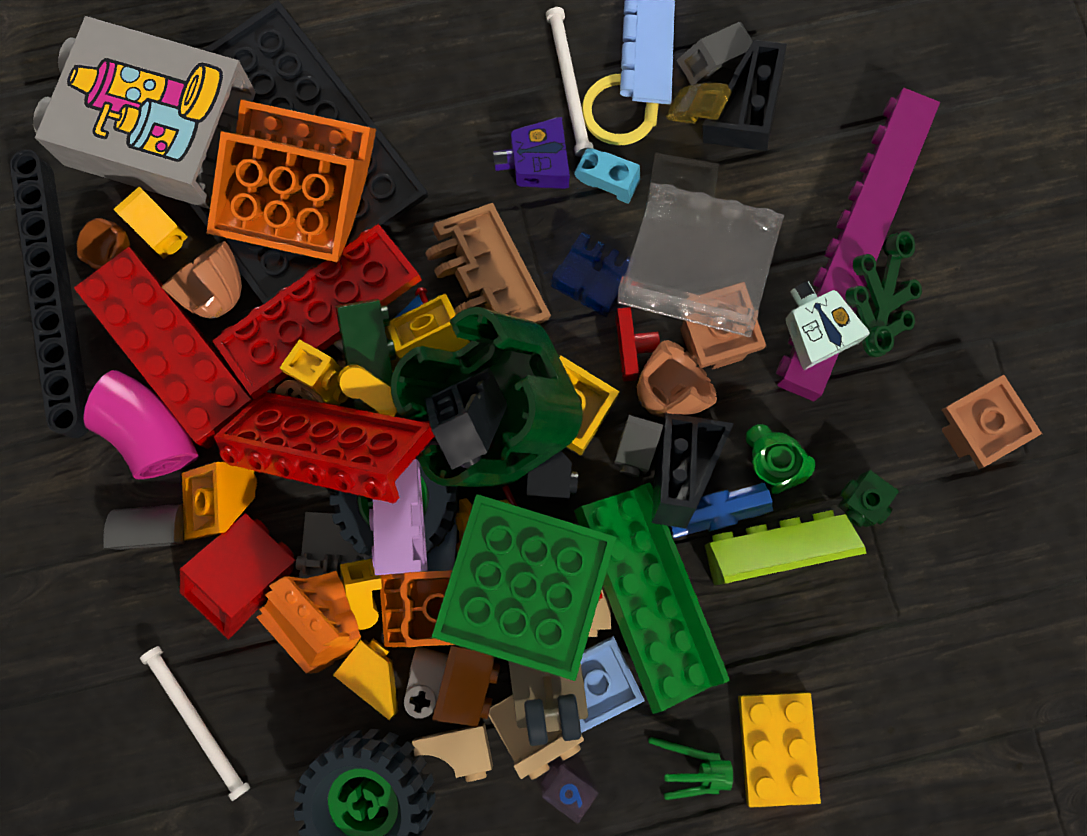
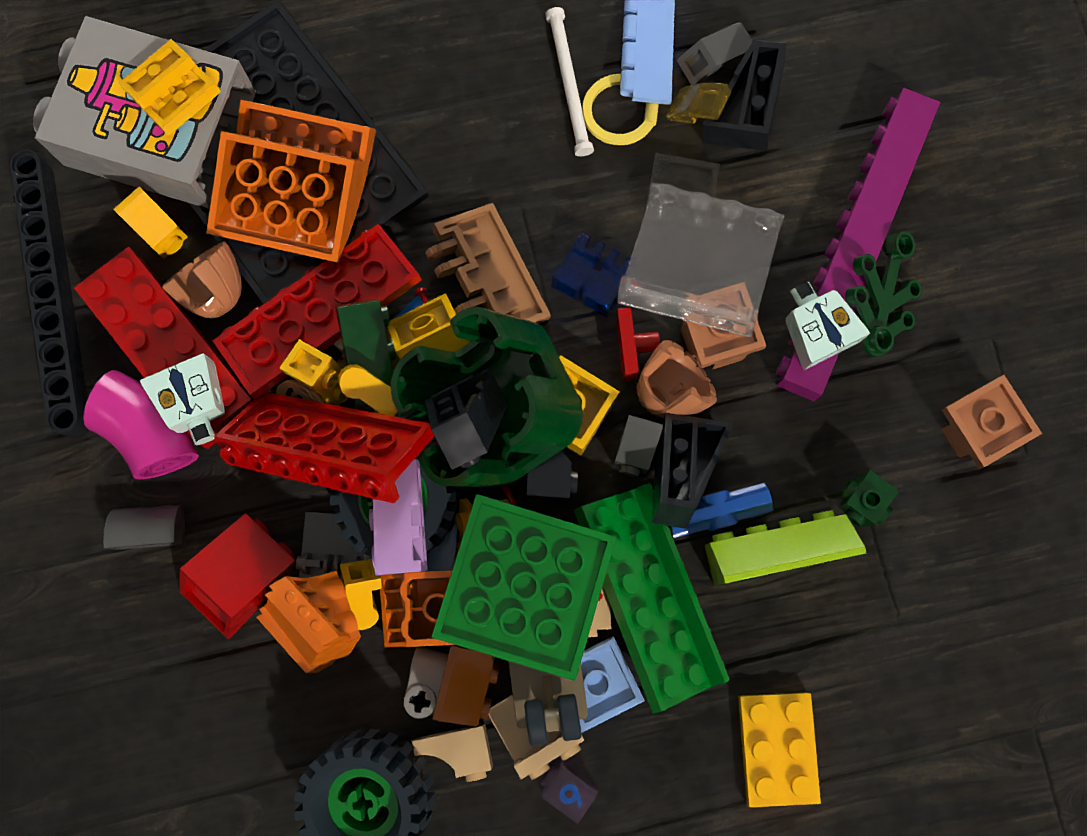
(100, 242): dark orange hair -> none
(169, 87): none -> yellow slope
(188, 397): none -> light aqua torso
(195, 723): white bar -> none
(215, 498): light orange slope -> none
(371, 676): yellow slope -> none
(537, 155): dark purple torso -> none
(609, 173): medium azure leg -> none
(712, 775): green plant -> none
(778, 458): green hair -> none

